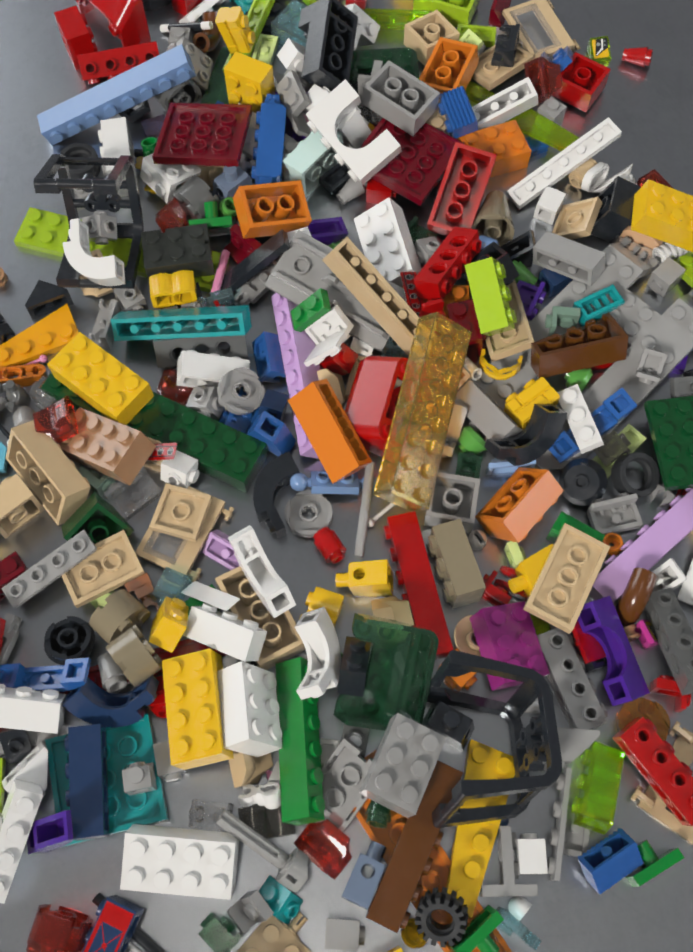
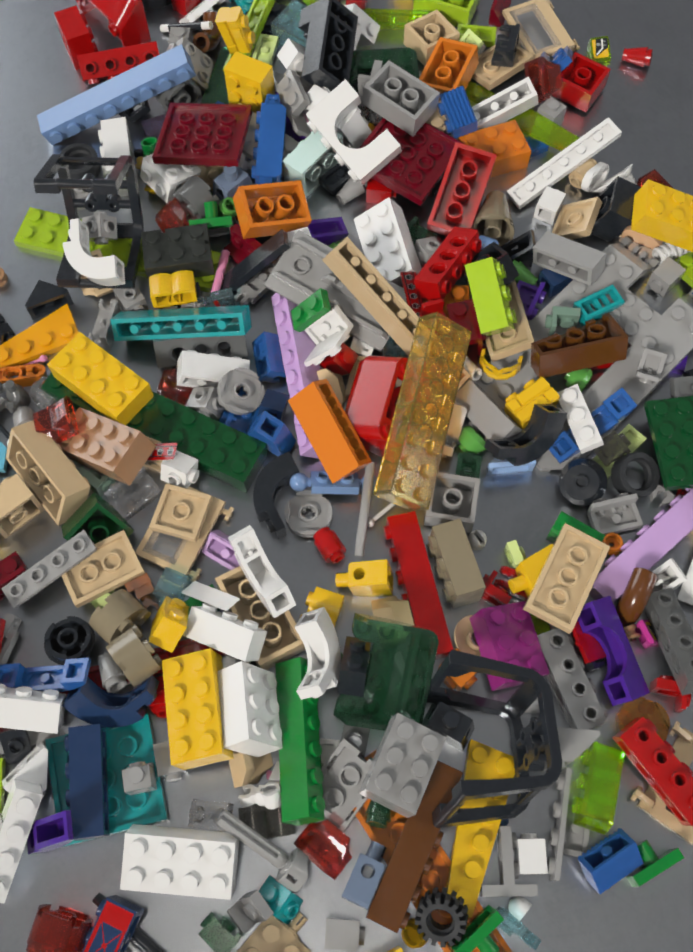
(519, 504): orange brick -> none

